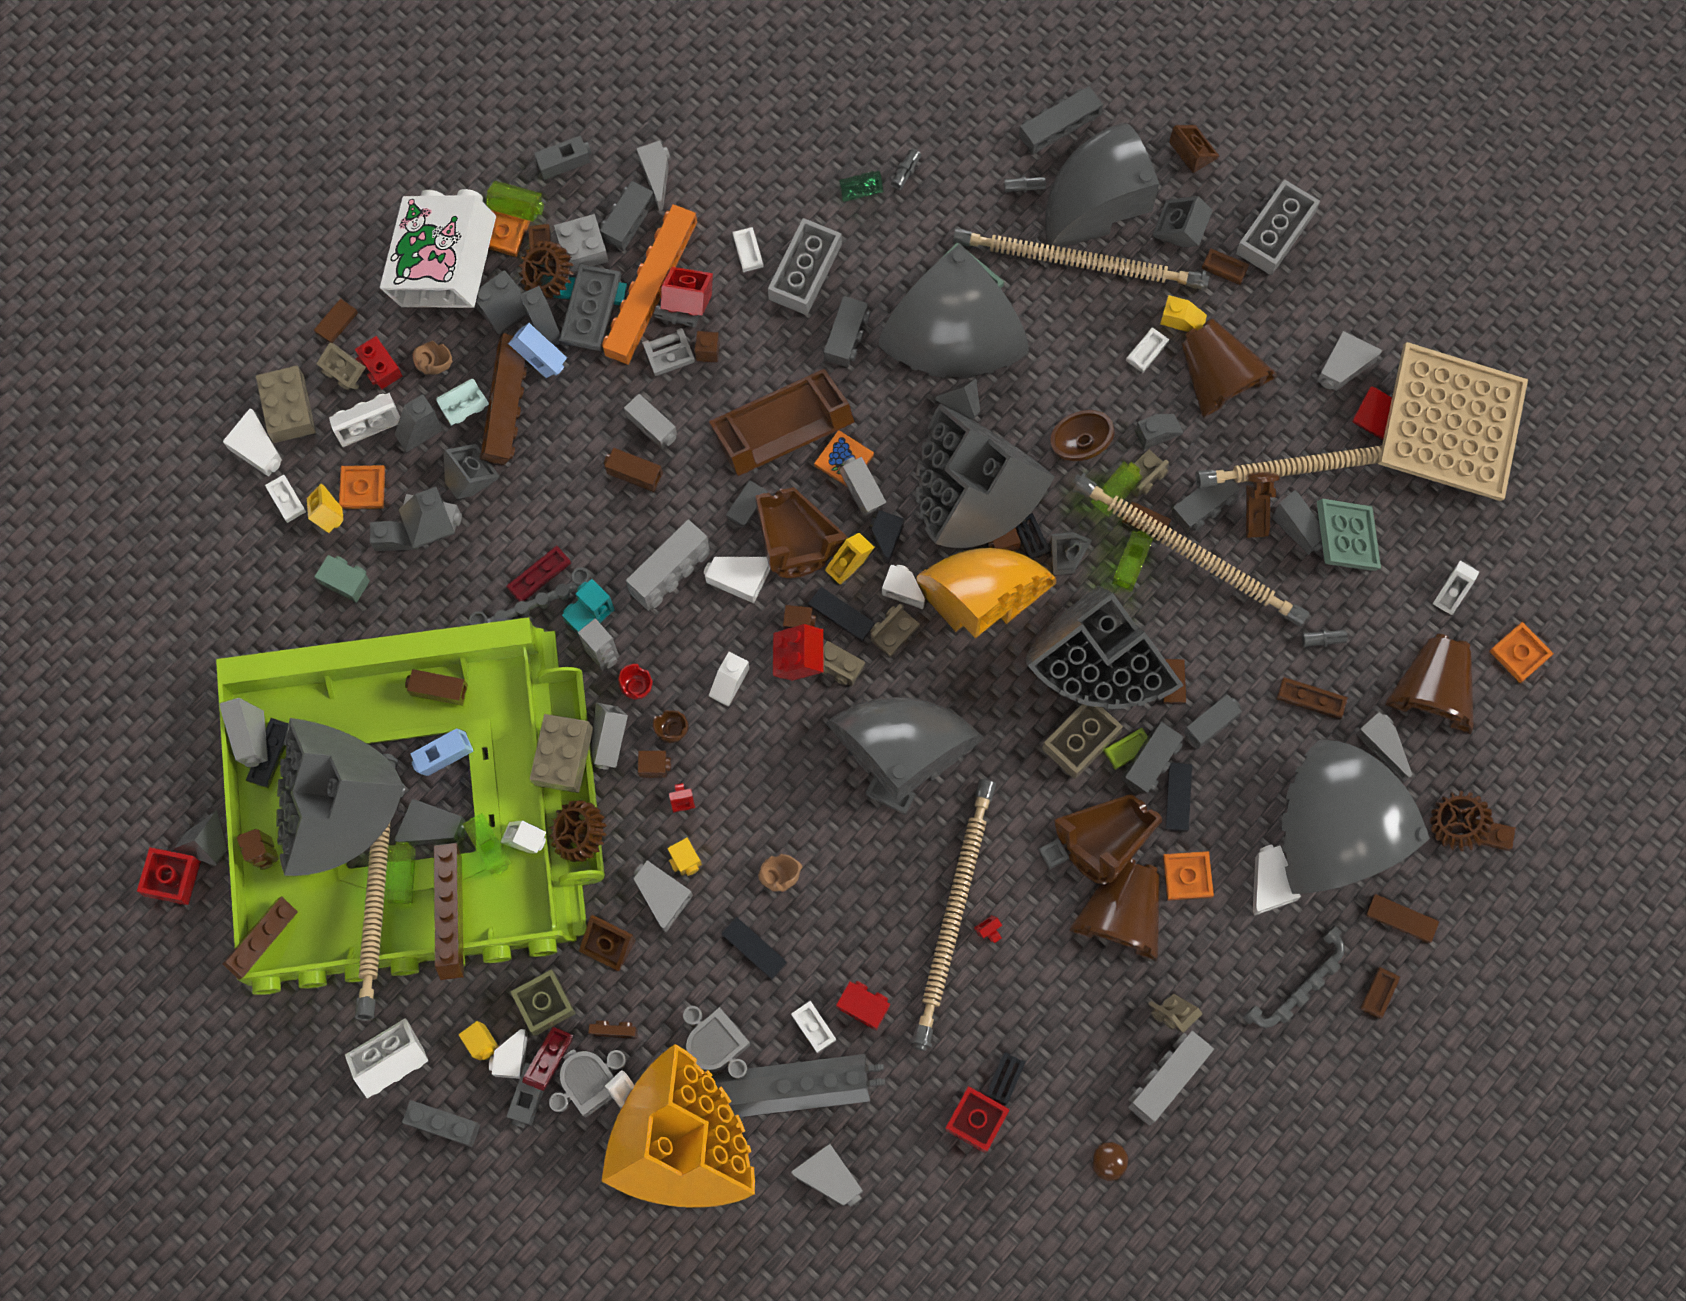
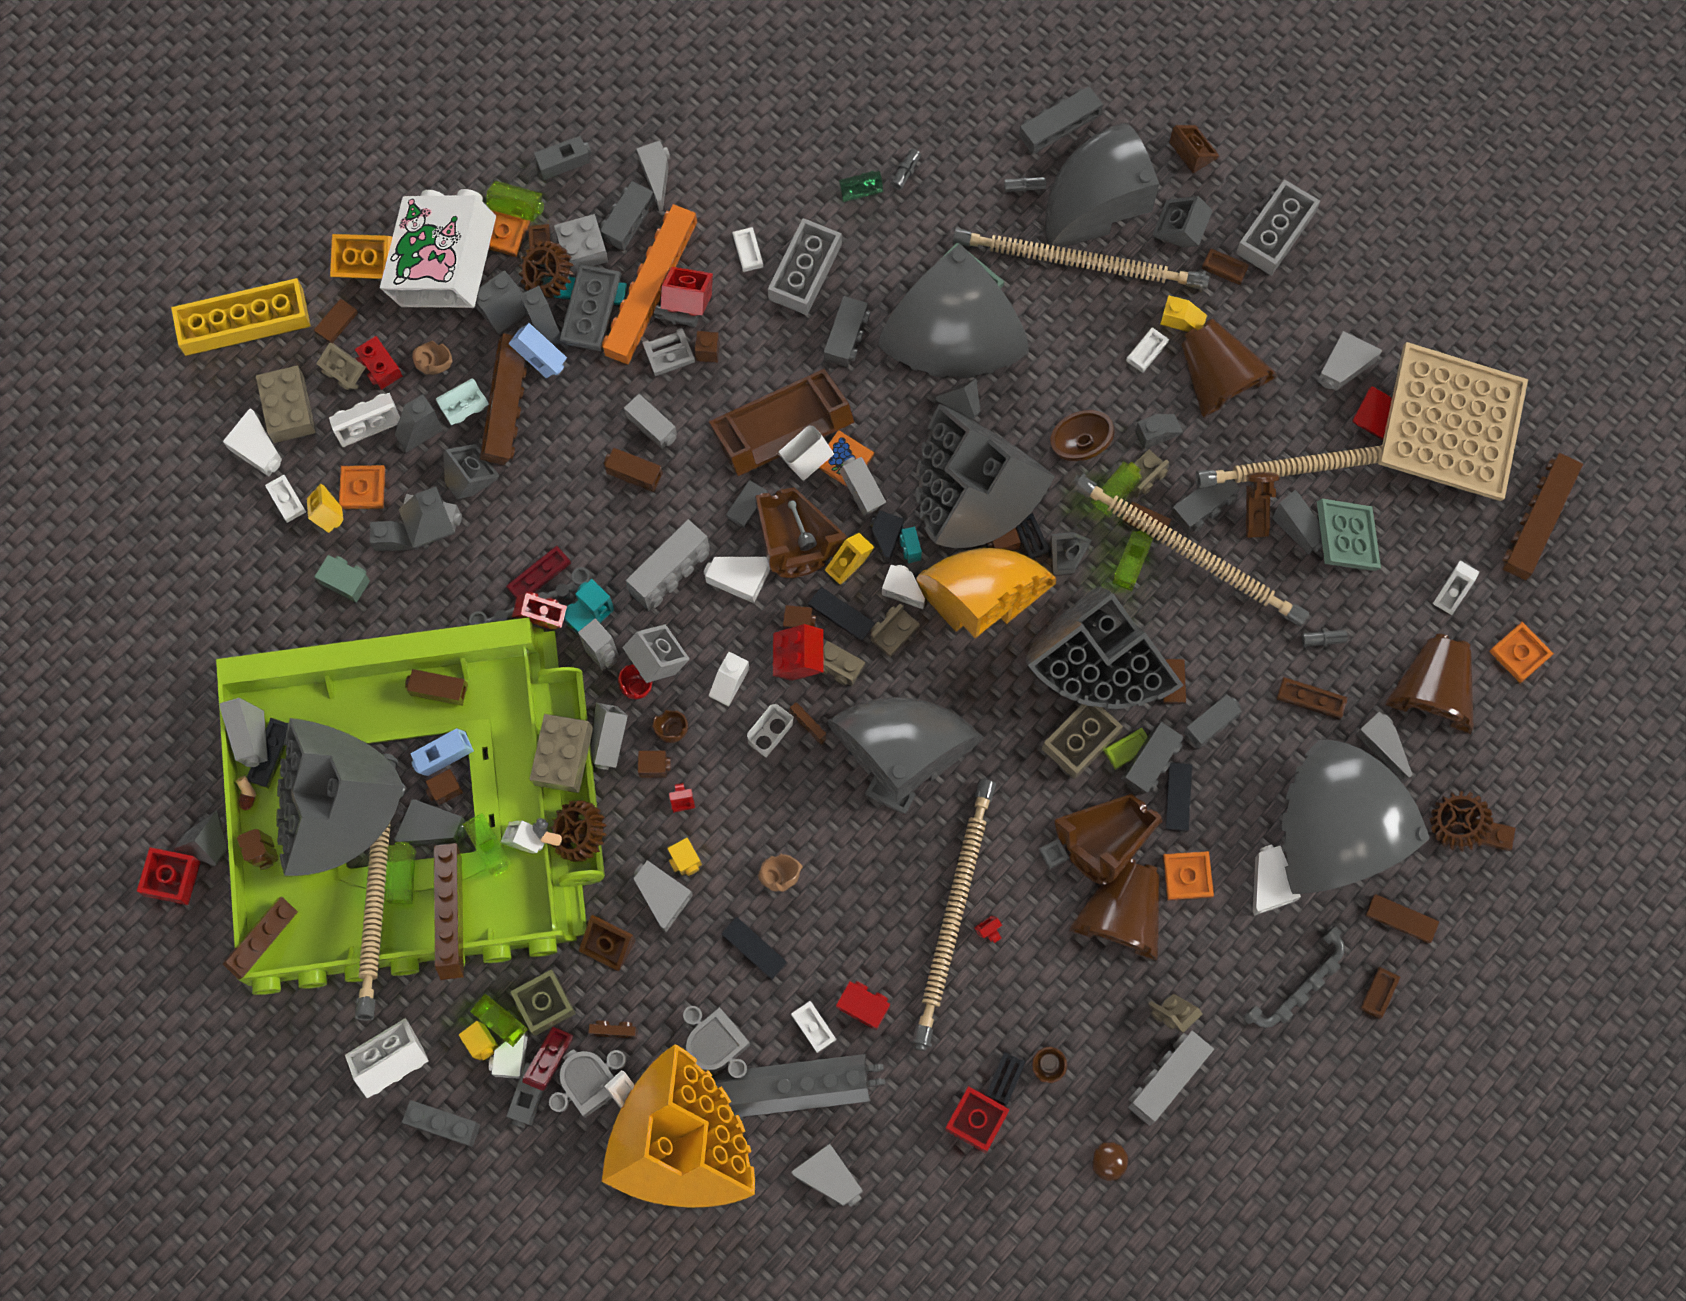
(240, 316): none -> yellow brick
(247, 793): none -> arm
(359, 255): none -> light orange slope
(443, 787): none -> reddish brown brick
(499, 1020): none -> clear neon green brick
(541, 611): none -> red brick
(546, 837): none -> arm
(655, 653): none -> light grey brick
(773, 712): none -> white piece
(806, 452): none -> white piece
(806, 540): none -> hinge
(808, 723): none -> reddish brown tile
(911, 545): none -> teal piece
(1049, 1064): none -> reddish brown hair
(1542, 516): none -> reddish brown brick

